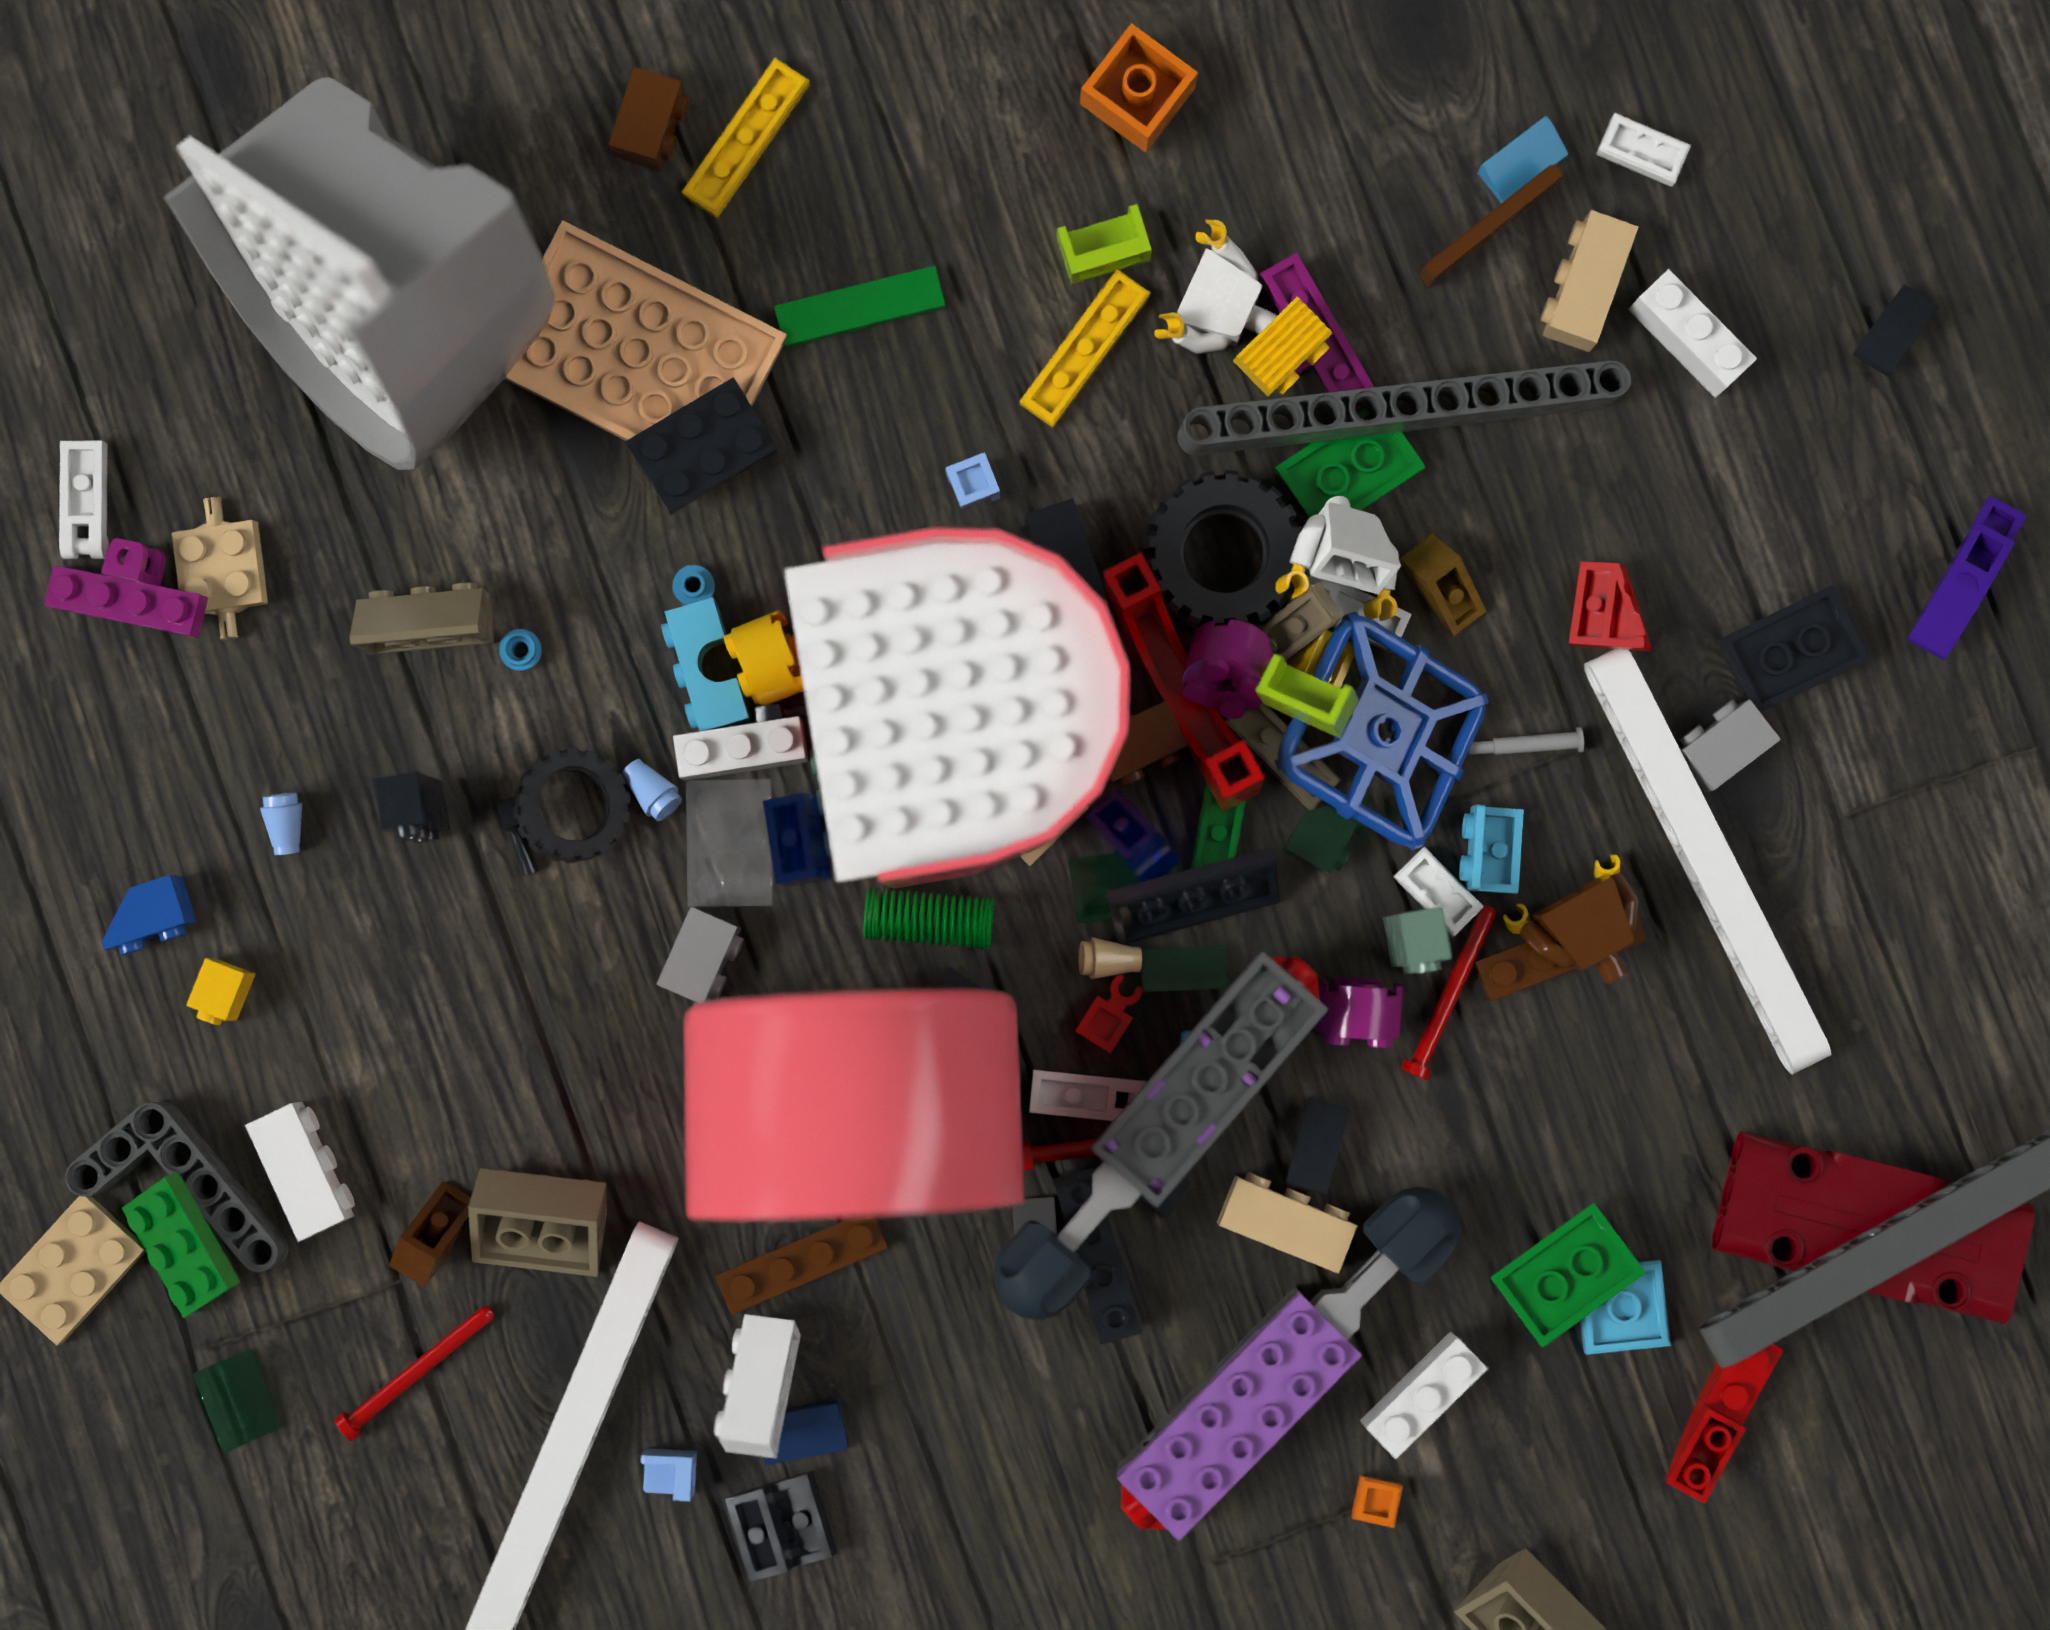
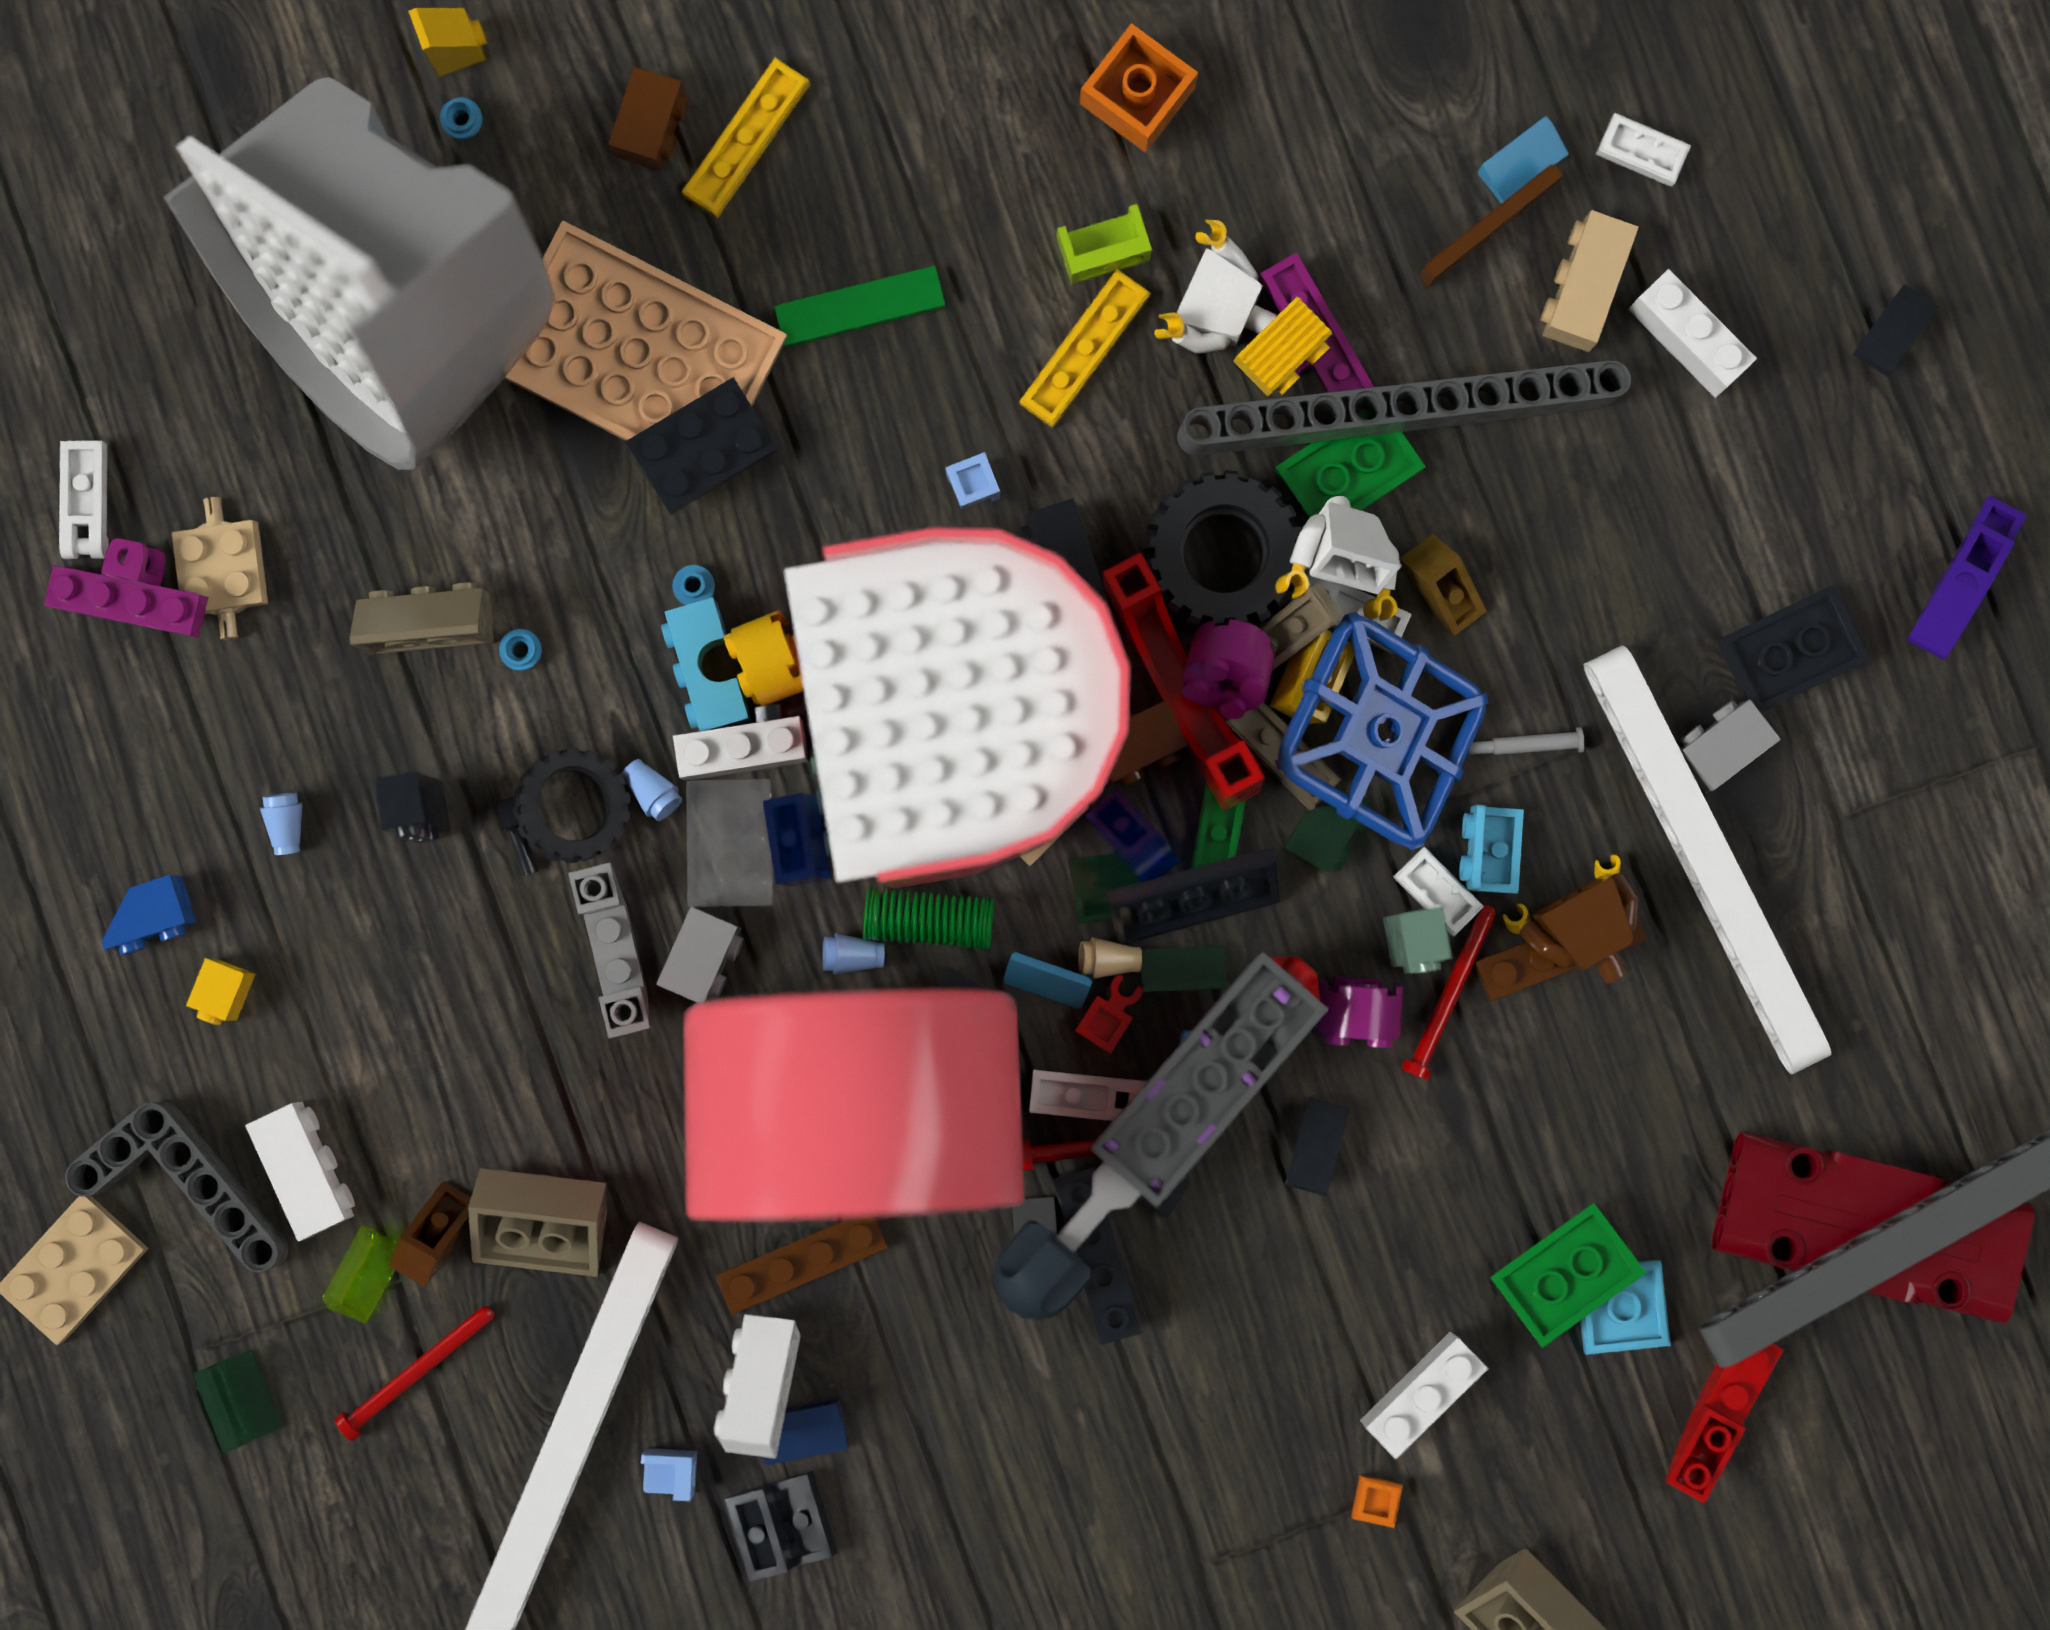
(180, 1244): green plate -> none
(361, 1275): none -> clear neon green slope
(449, 38): none -> yellow slope
(452, 110): none -> dark azure plate
(613, 948): none -> light grey slope
(851, 954): none -> light blue cone
(1047, 980): none -> dark azure slope
(1276, 1373): medium lavender piece -> none
(1287, 1222): tan brick -> none
(1306, 697): lime panel -> none
(1607, 610): red wing -> none

